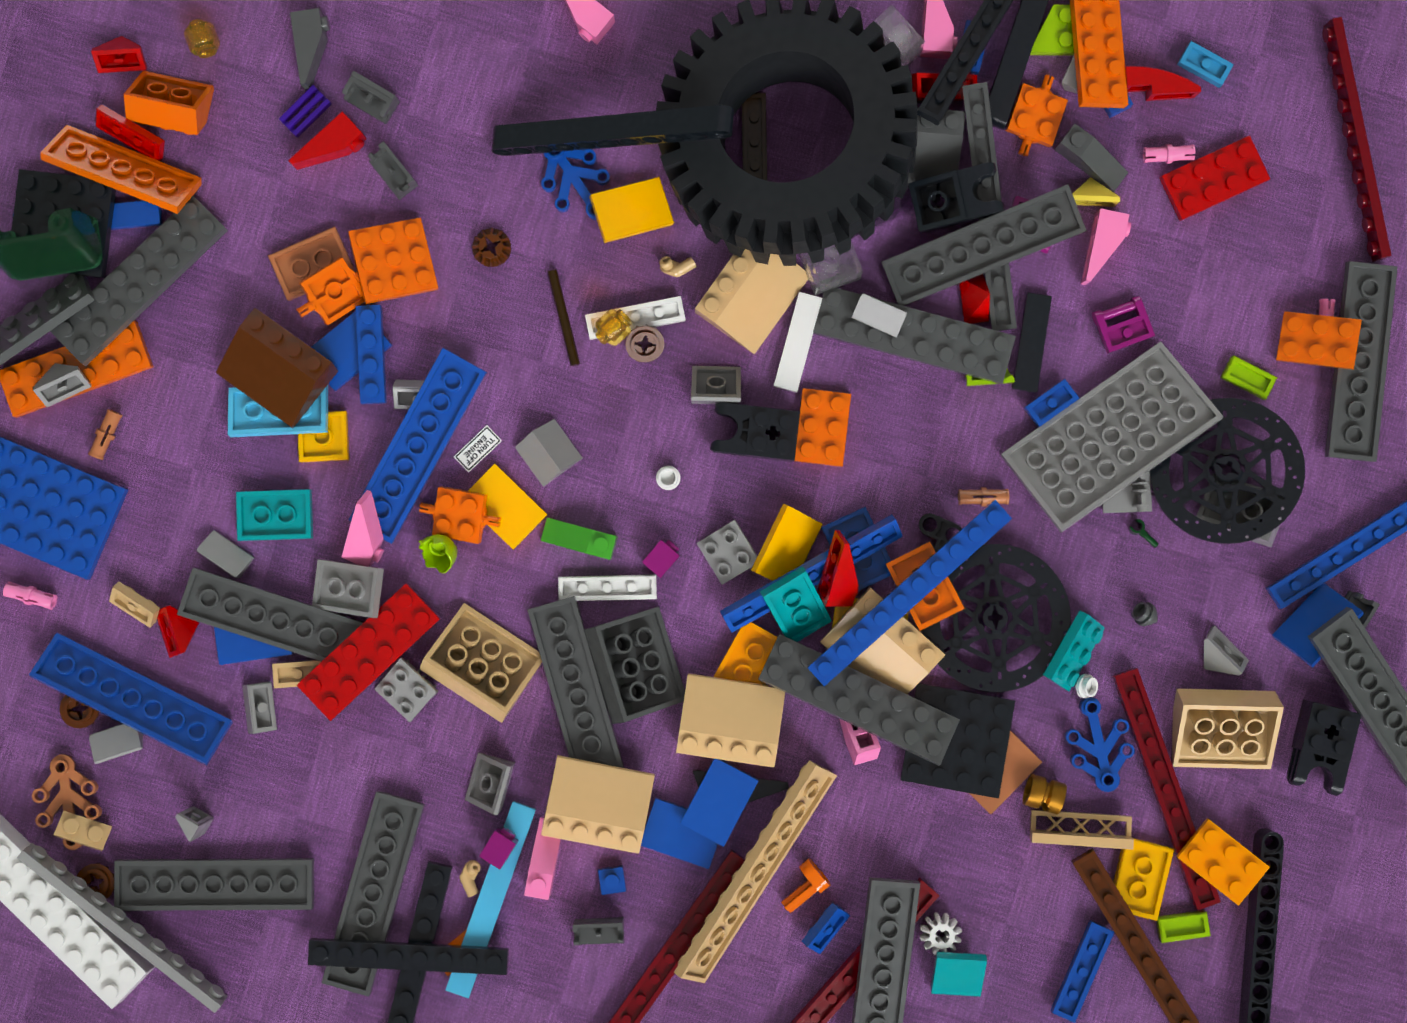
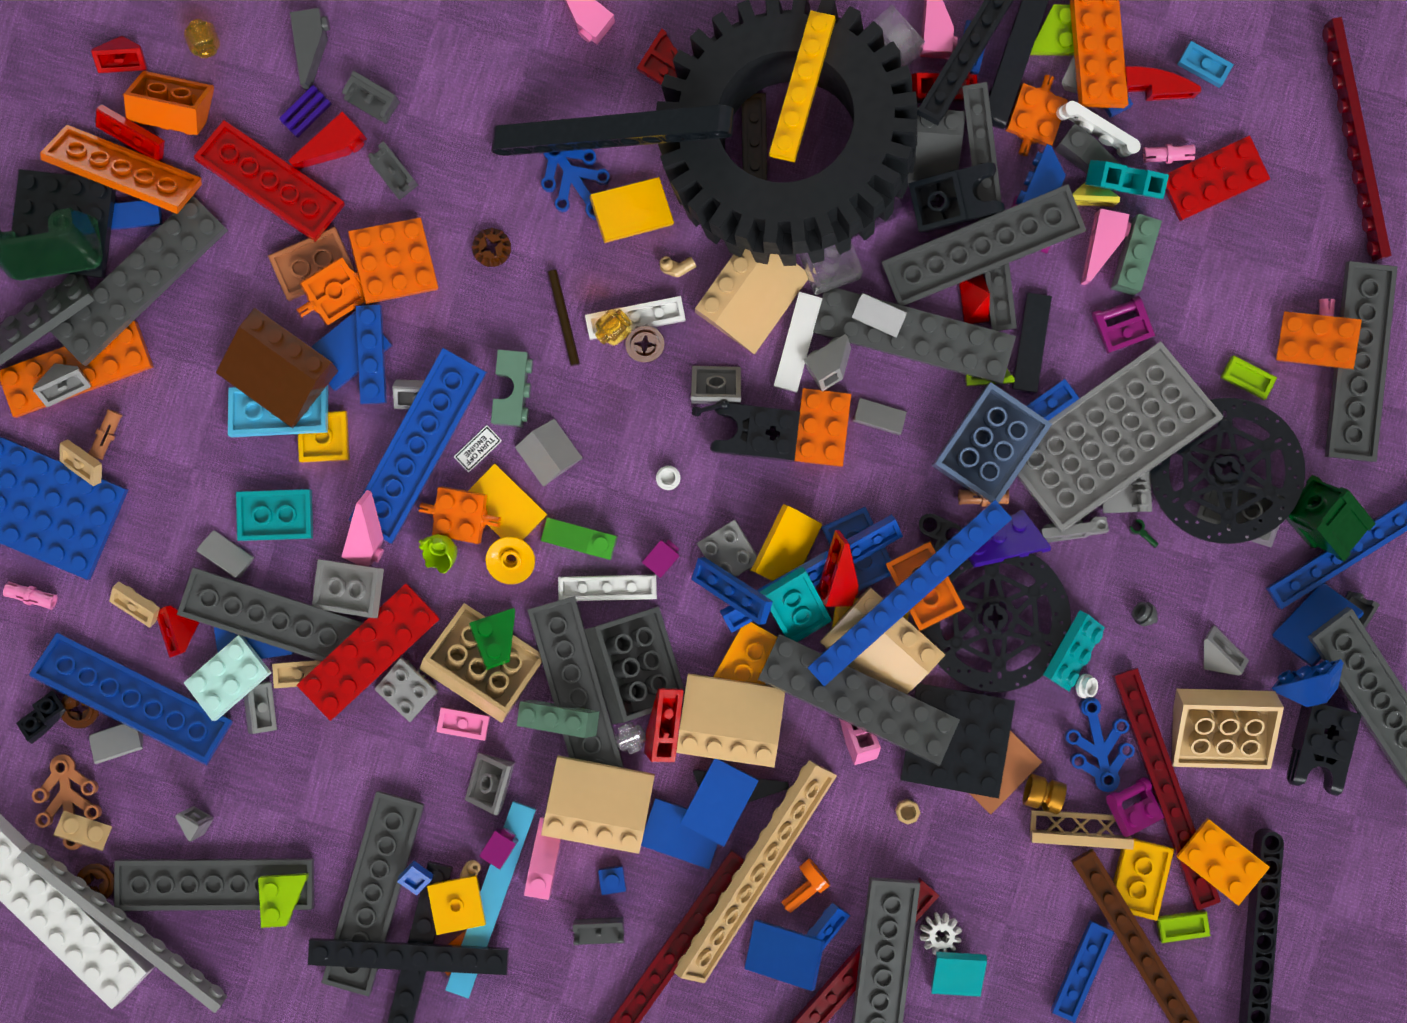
(42, 718): none -> black slope
(80, 462): none -> tan plate
(227, 677): none -> light aqua plate
(269, 180): none -> red plate
(278, 898): none -> lime wing
(415, 878): none -> plate
(456, 904): none -> yellow plate
(463, 723): none -> bright pink plate
(494, 637): none -> green wing
(510, 571): none -> yellow dish
(512, 410): none -> sand green arch
(555, 719): none -> sand green arch
(630, 737): none -> clear gear
(659, 59): none -> red wing
(664, 726): none -> red slope
(696, 411): none -> black hinge
(732, 590): none -> blue plate
(784, 955): none -> blue tile
(802, 86): none -> yellow plate
(829, 363): none -> light grey slope
(879, 416): none -> light grey slope
(907, 811): none -> tan tile
(991, 444): none -> sand blue slope
(1015, 539): none -> dark purple wing
(1046, 176): none -> blue slope
(1096, 125): none -> white plate
(1096, 526): none -> light grey hinge
(1126, 179): none -> teal arch
(1136, 255): none -> sand green brick
(1140, 813): none -> magenta plate
(1310, 684): none -> blue slope
(1329, 518): none -> dark green container

